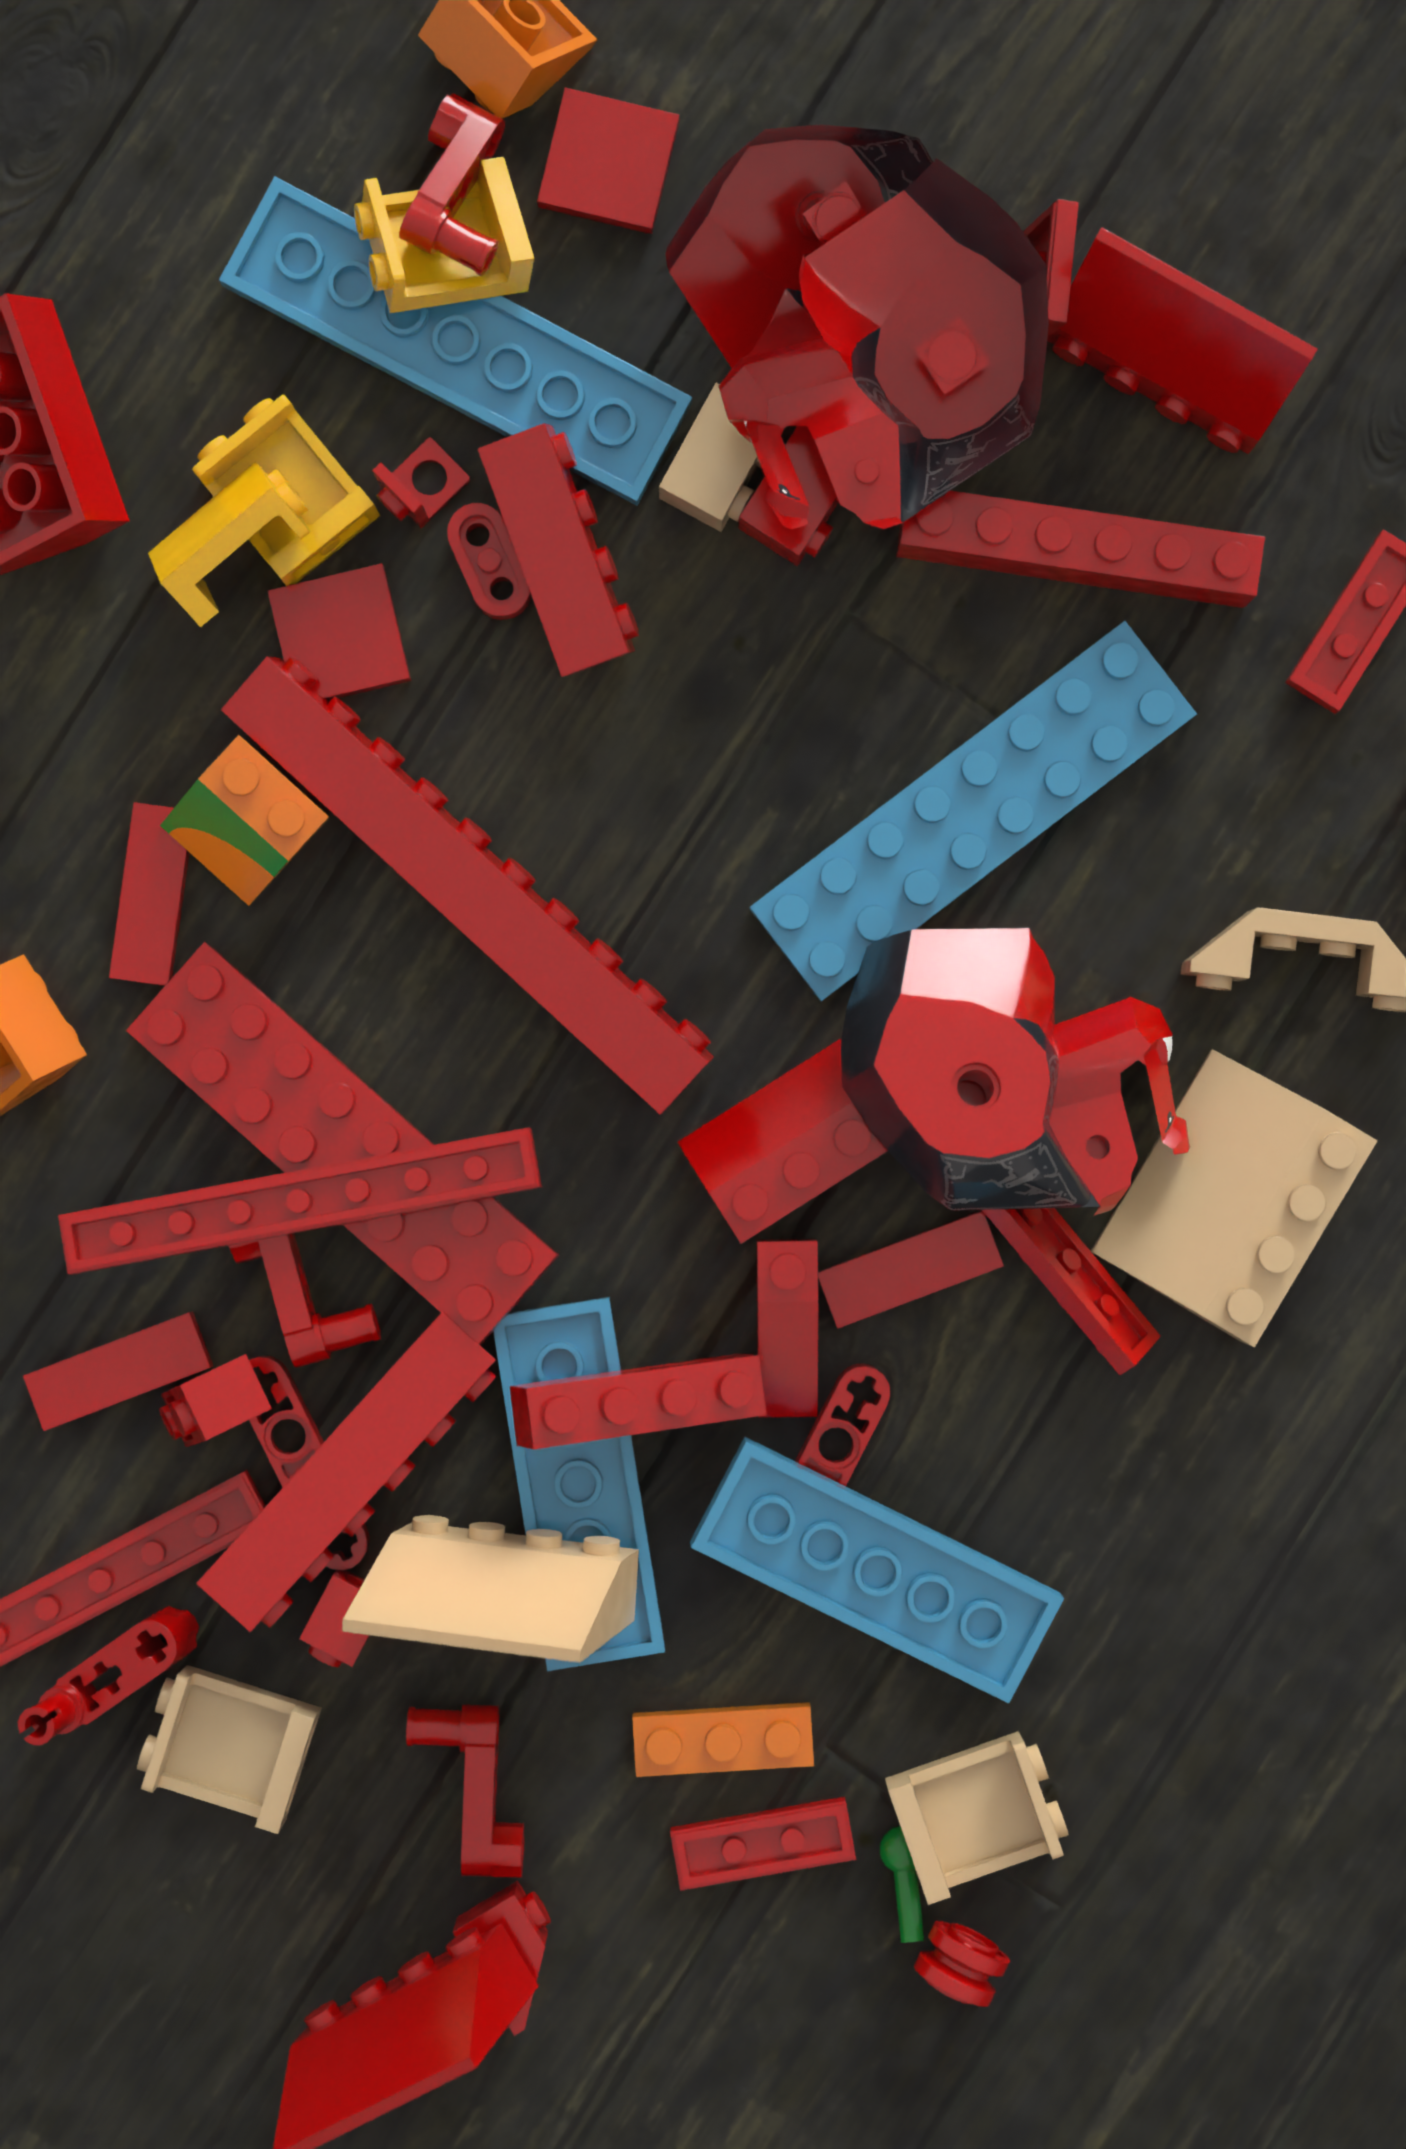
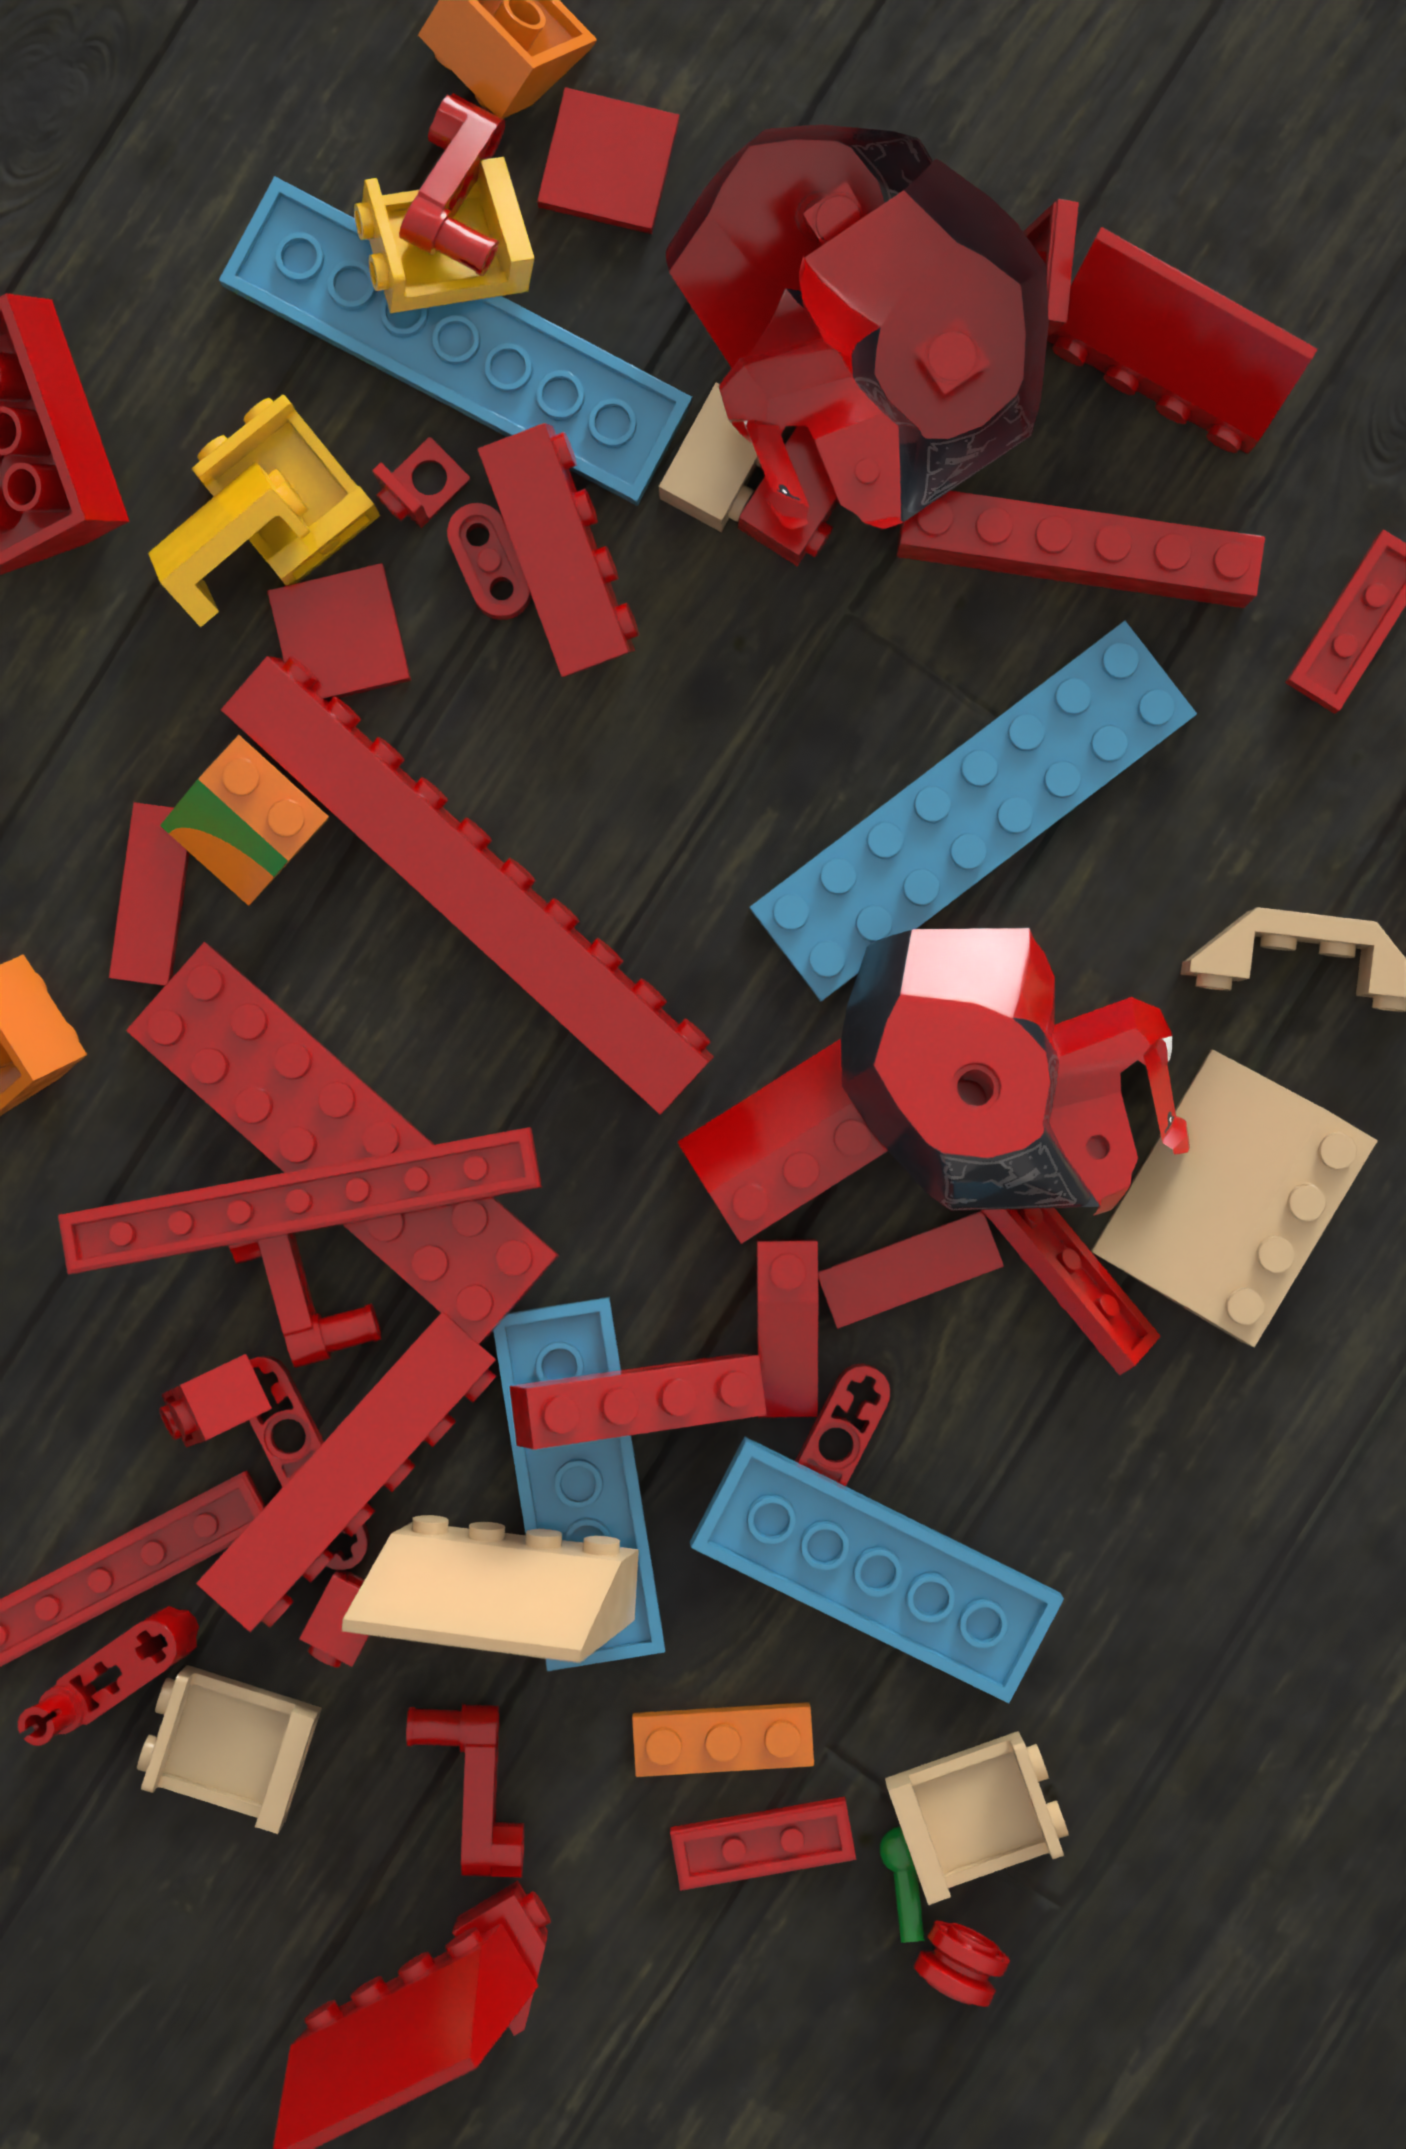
(118, 1371): red tile -> none

